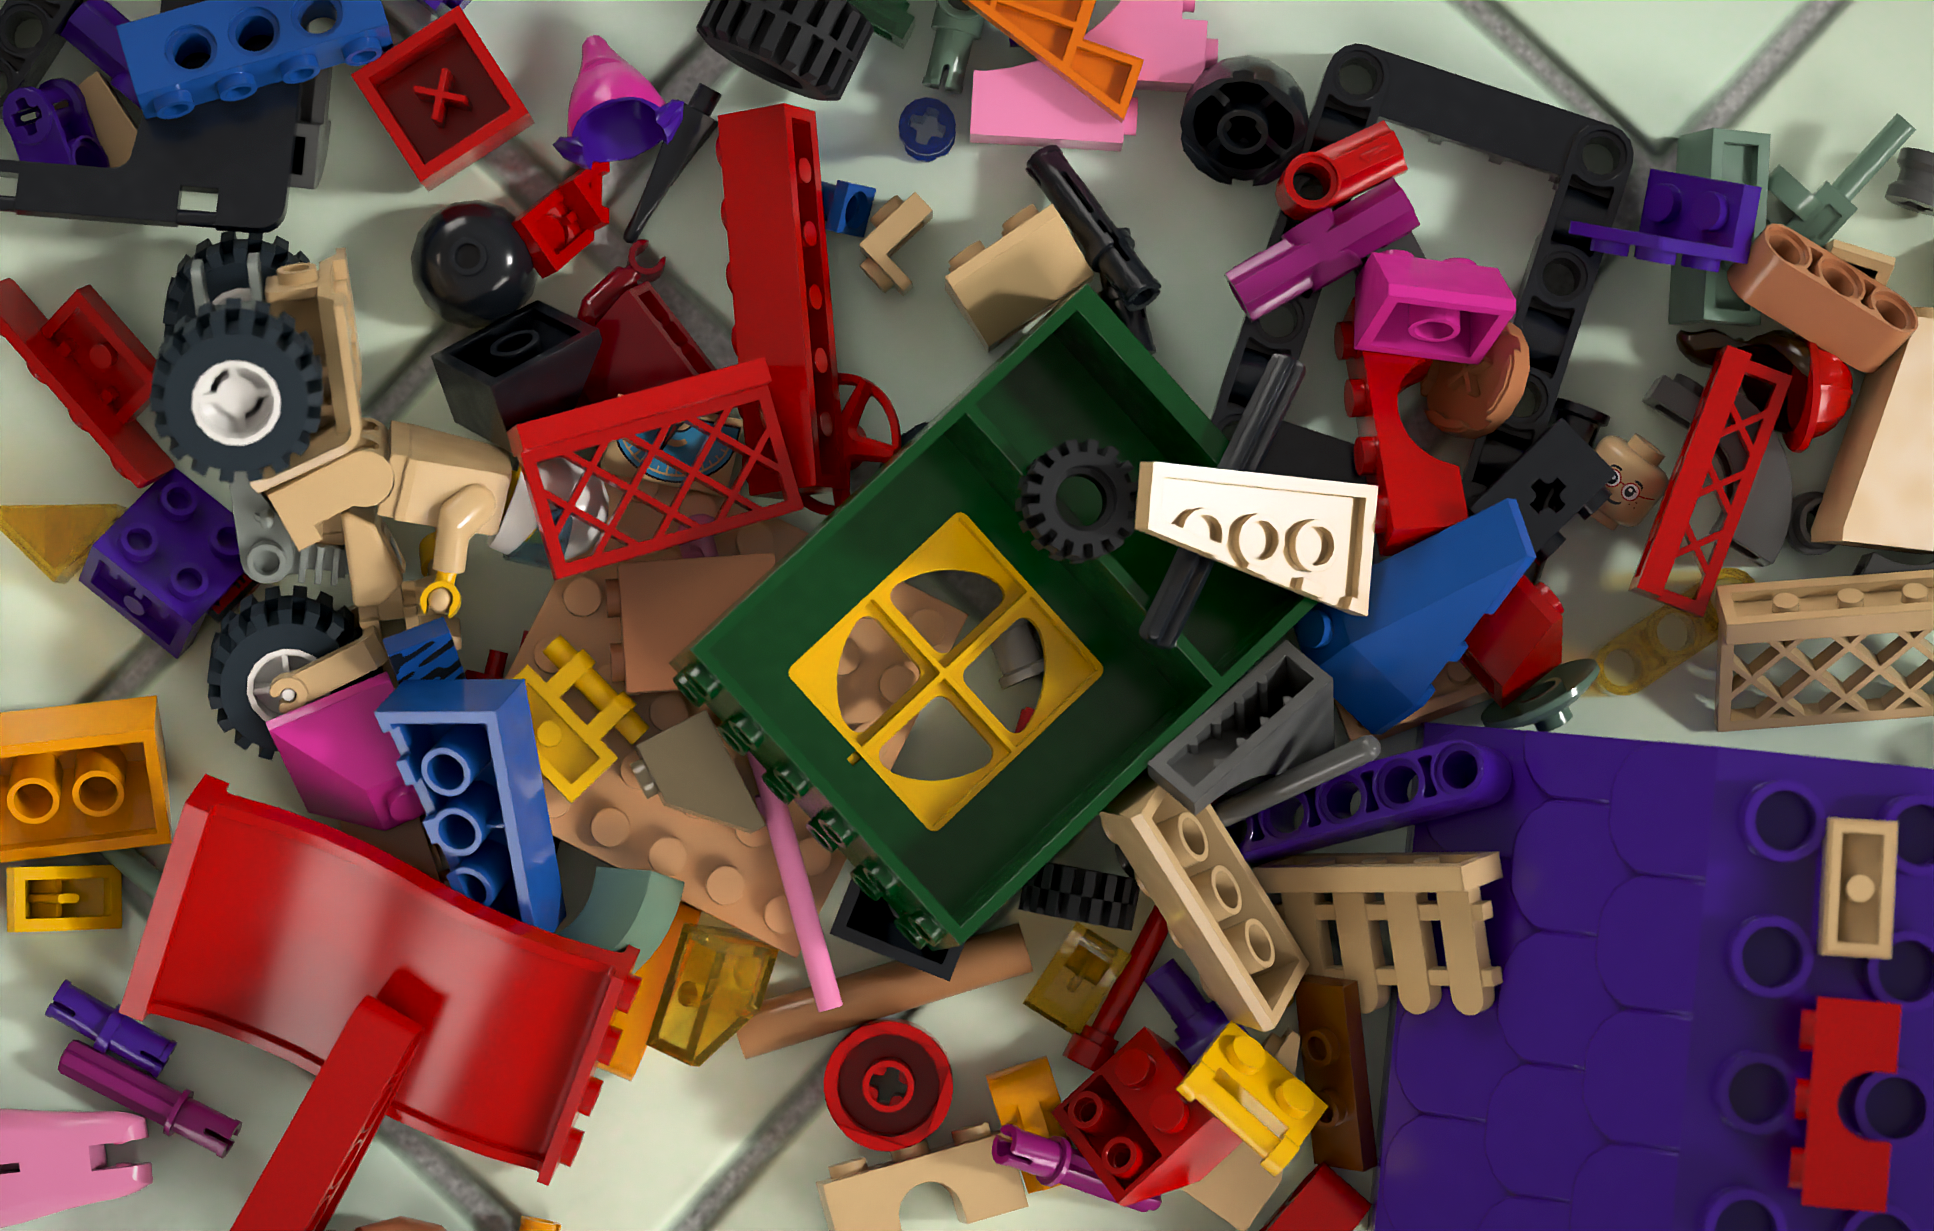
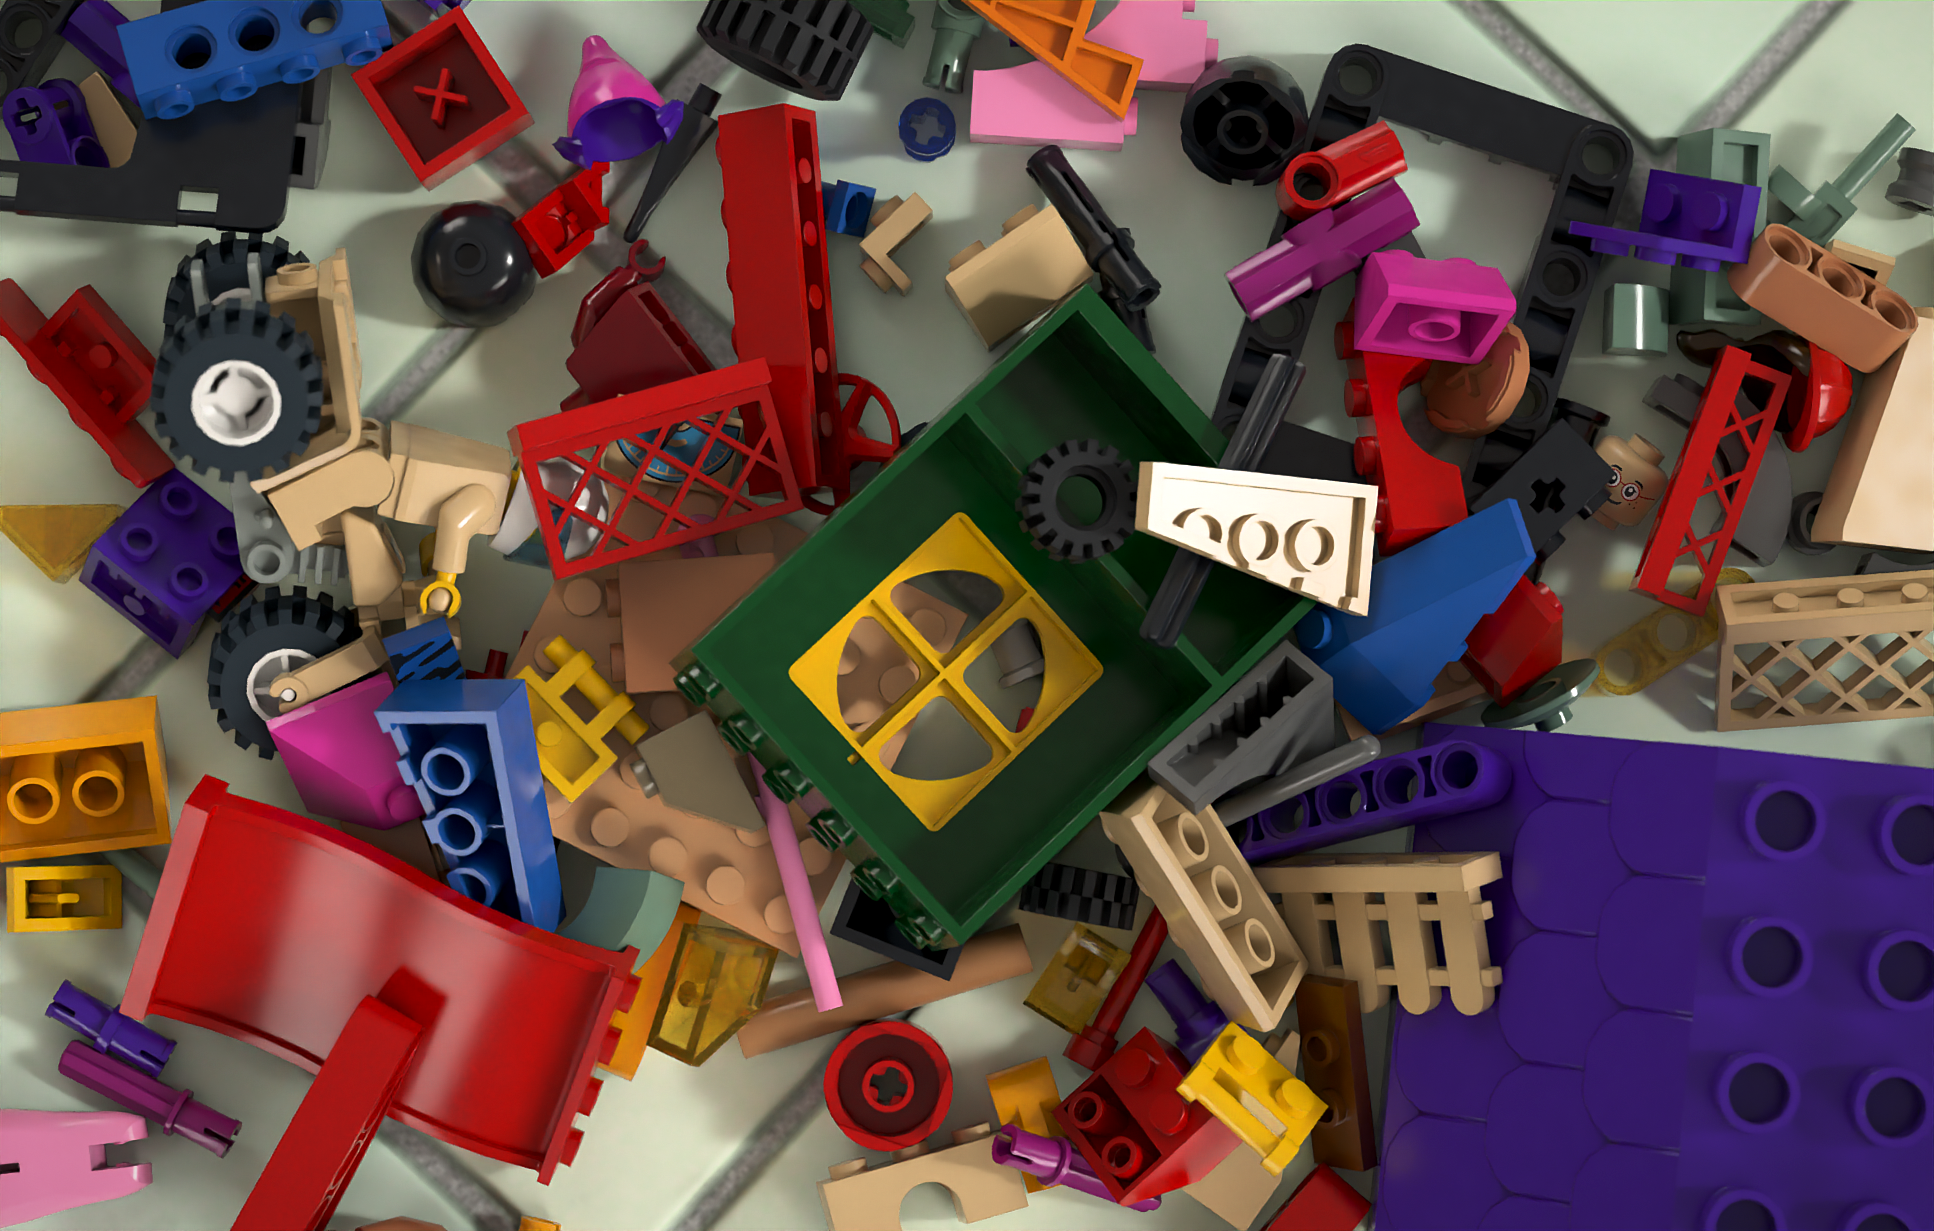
(517, 370): black slope -> none
(1635, 320): none -> sand green brick
(1836, 1164): red arch -> none
(1857, 888): tan slope -> none

